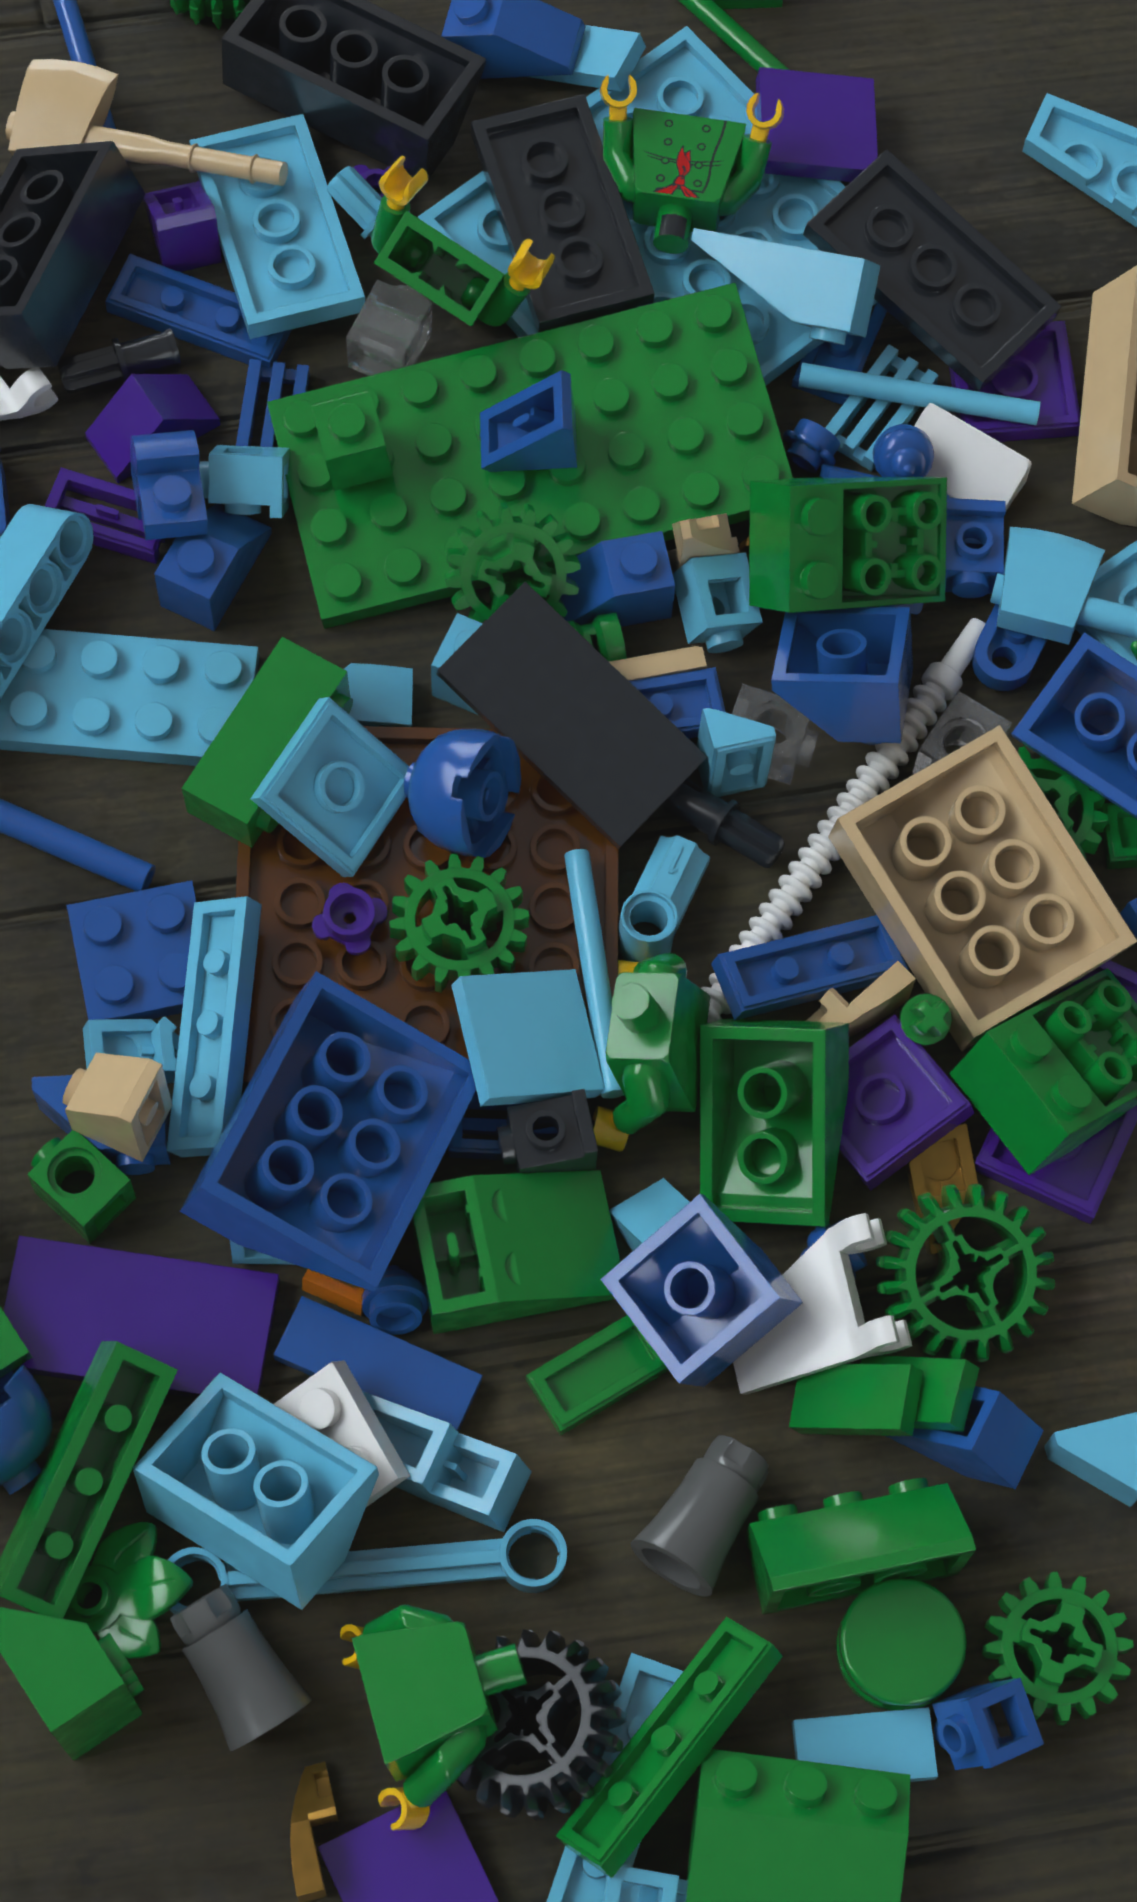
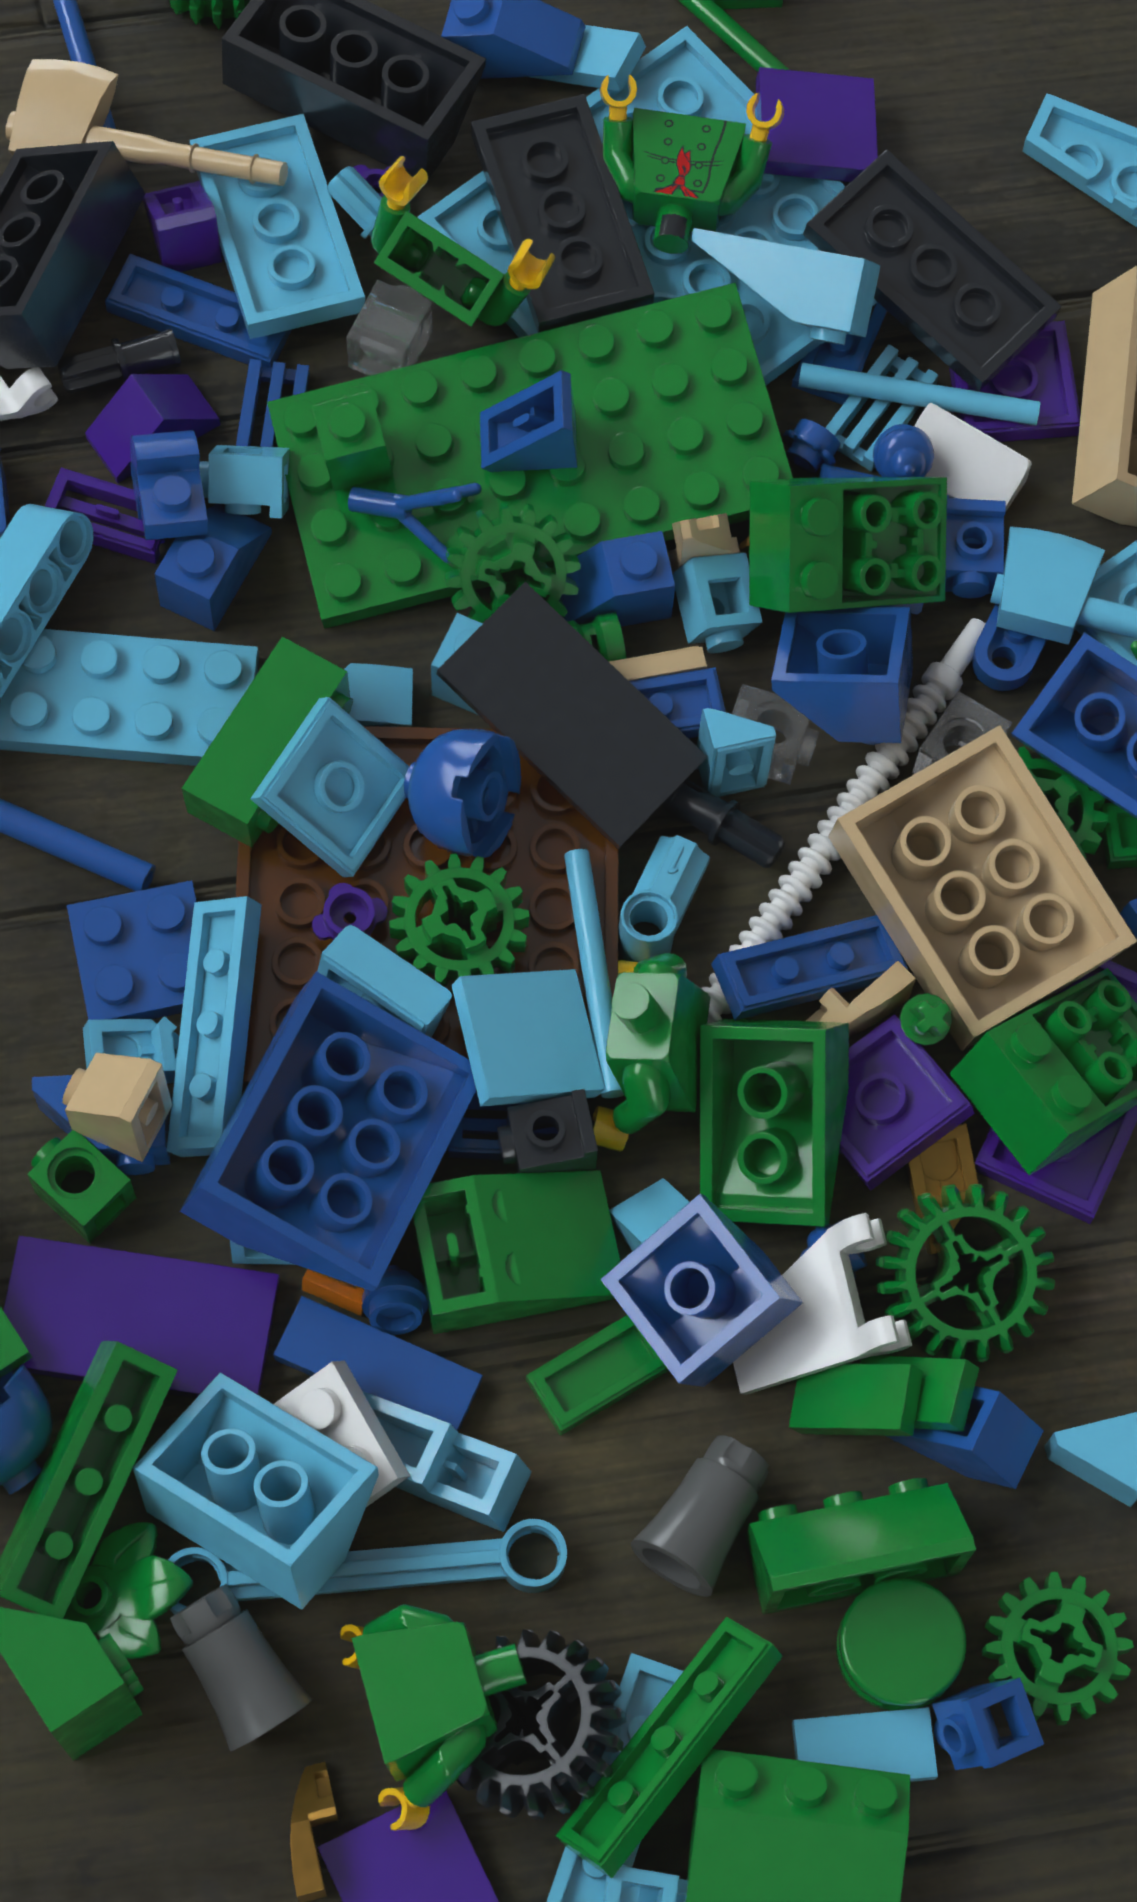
(384, 979): none -> medium azure slope
(401, 506): none -> blue plant

